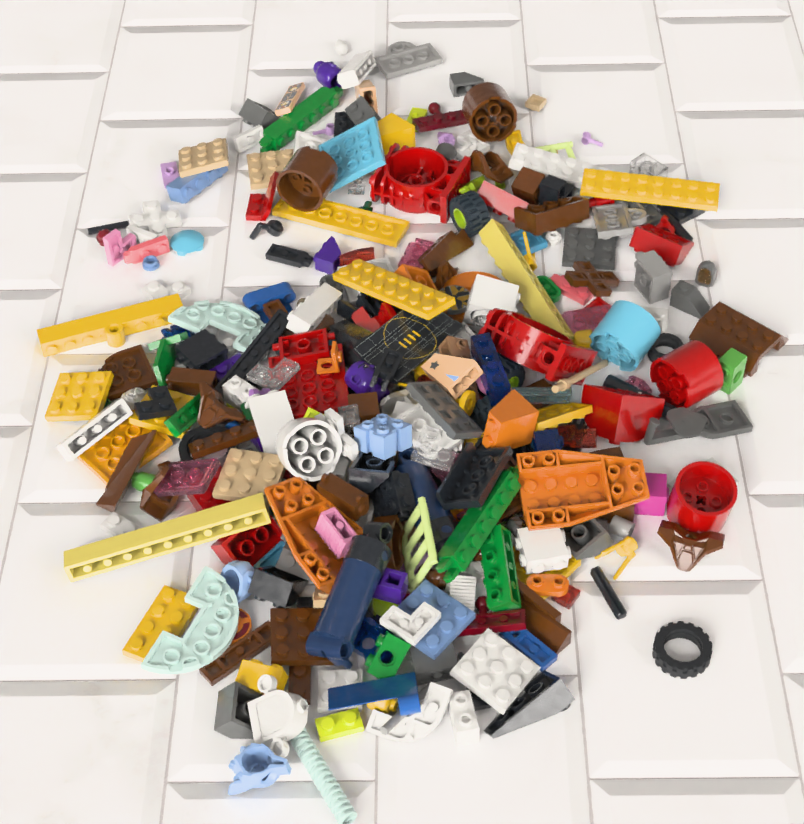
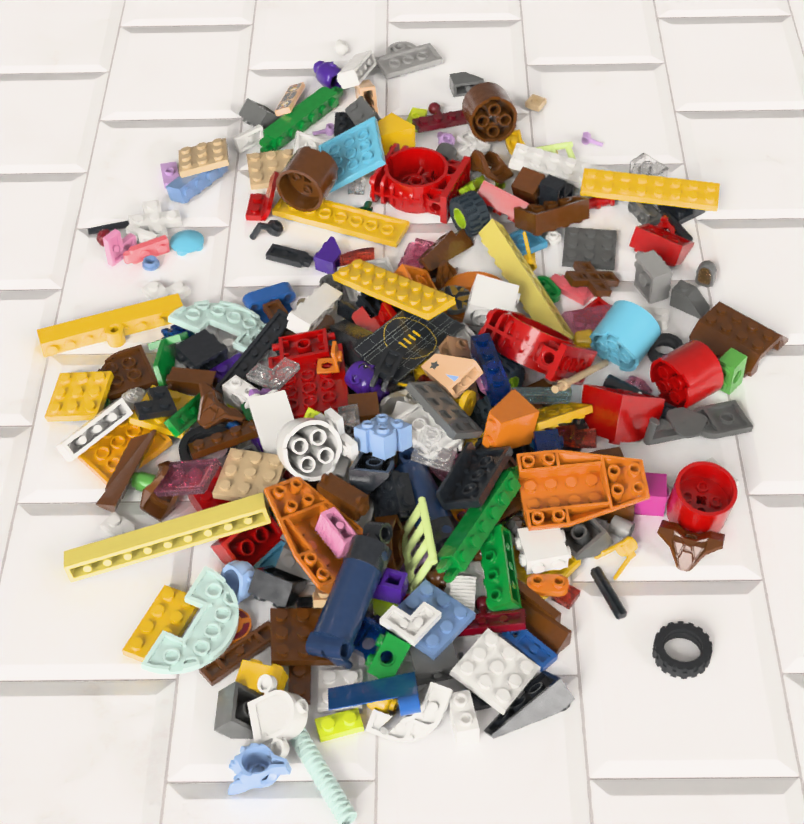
(617, 220): light grey plate -> none

